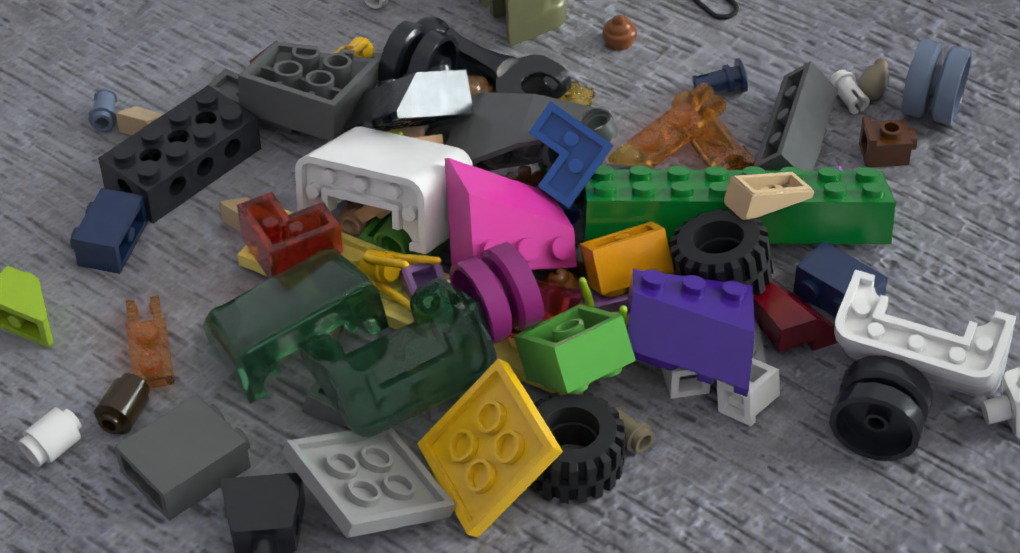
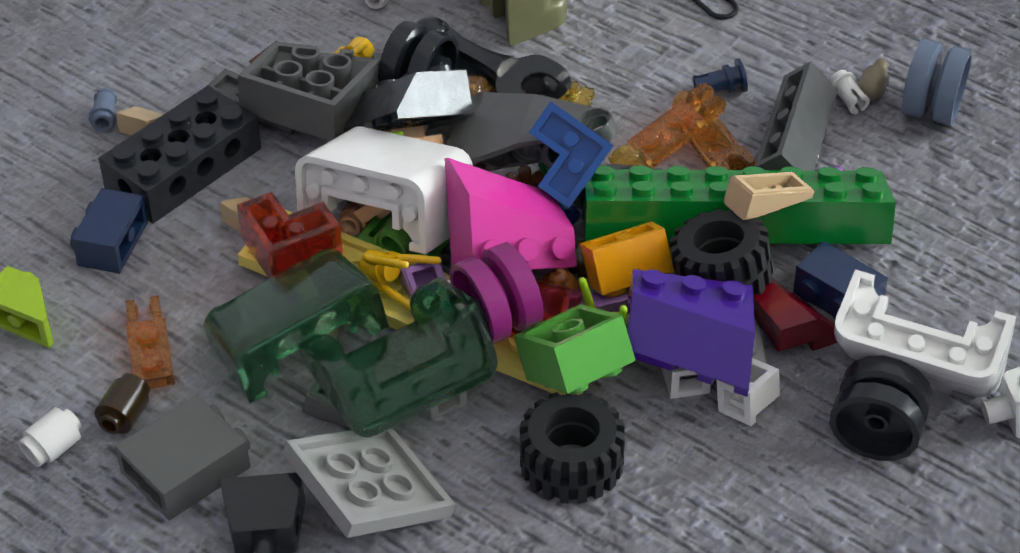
(489, 447): yellow plate -> none
(619, 33): dark orange plate -> none
(637, 435): dark tan pin -> none
(886, 142): reddish brown brick -> none

